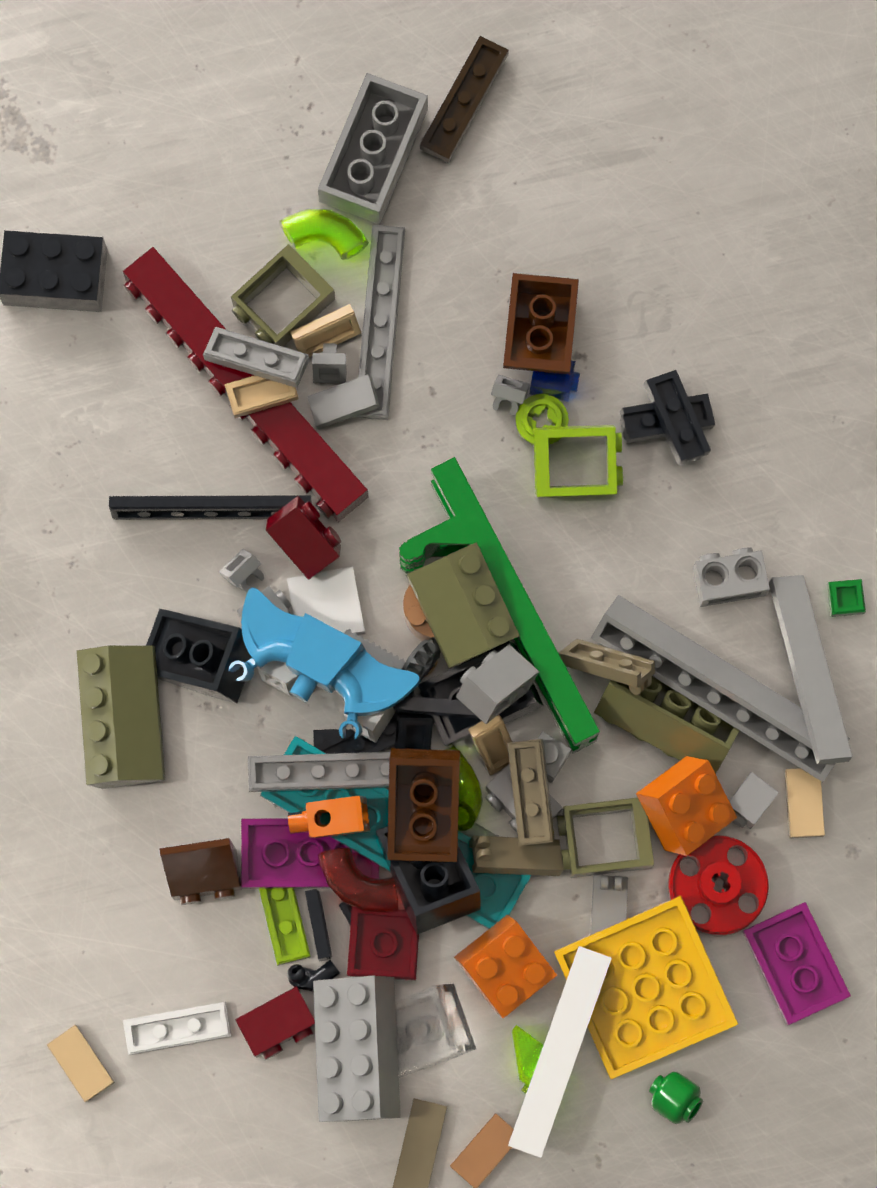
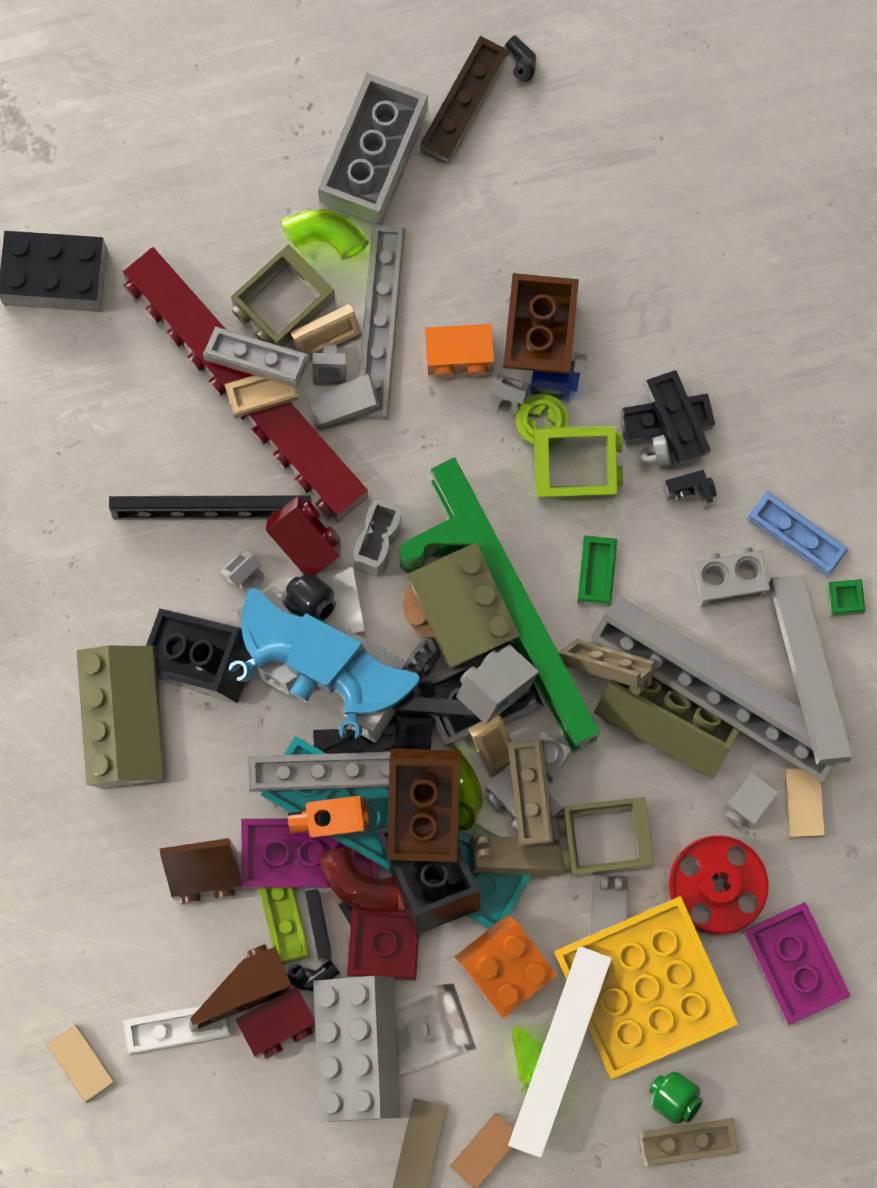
(251, 983): none -> reddish brown slope
(310, 596): none -> black head
(372, 545): none -> light grey brick
(459, 350): none -> orange brick
(525, 59): none -> black arm
(597, 570): none -> green tile
(661, 450): none -> light grey tile
(685, 486): none -> black bracket
(686, 805): orange brick -> none
(688, 1142): none -> dark tan hinge
(797, 534): none -> medium blue tile

